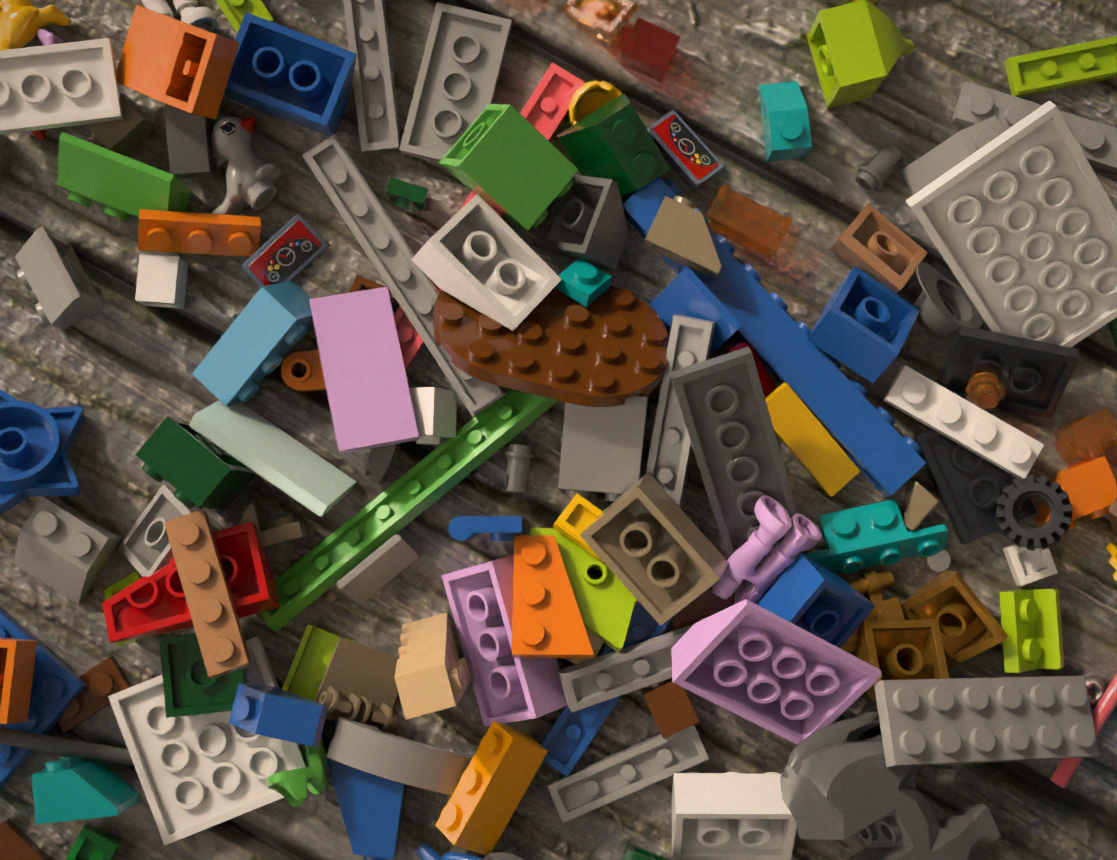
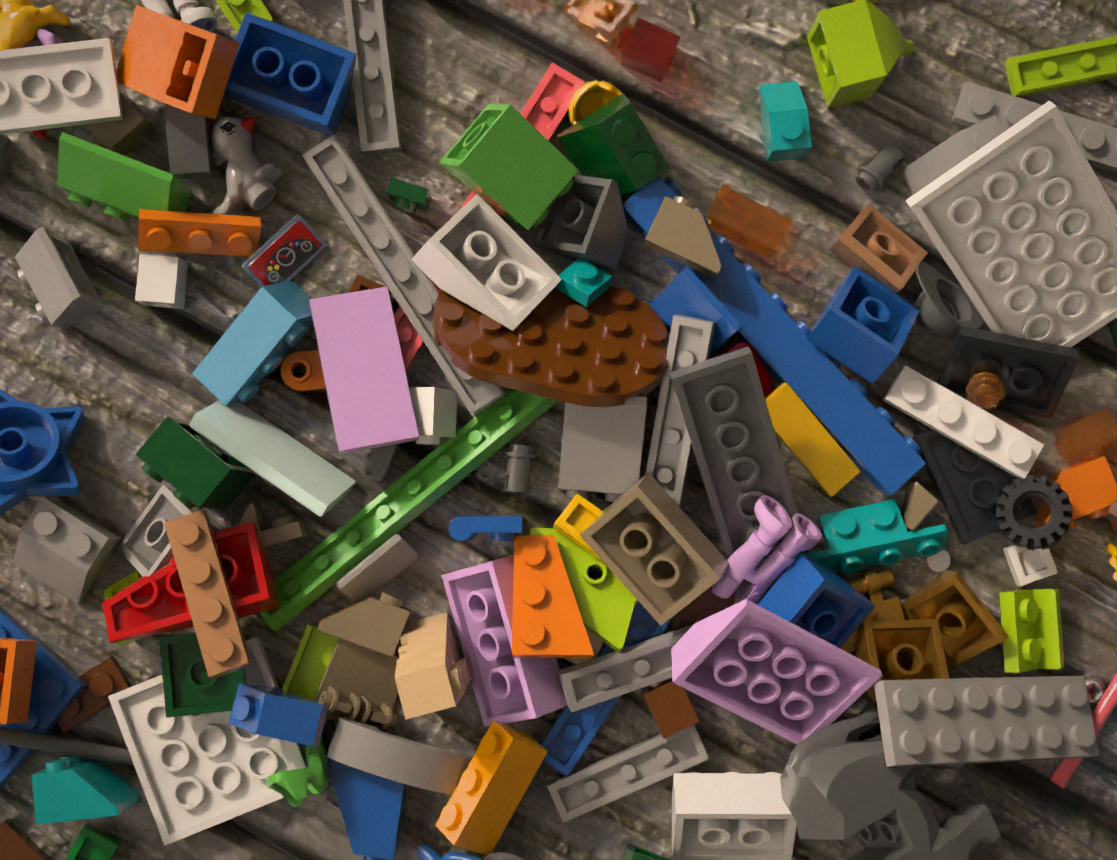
(369, 623): none -> dark tan slope
(454, 79): light grey plate -> none
(684, 150): slope -> none

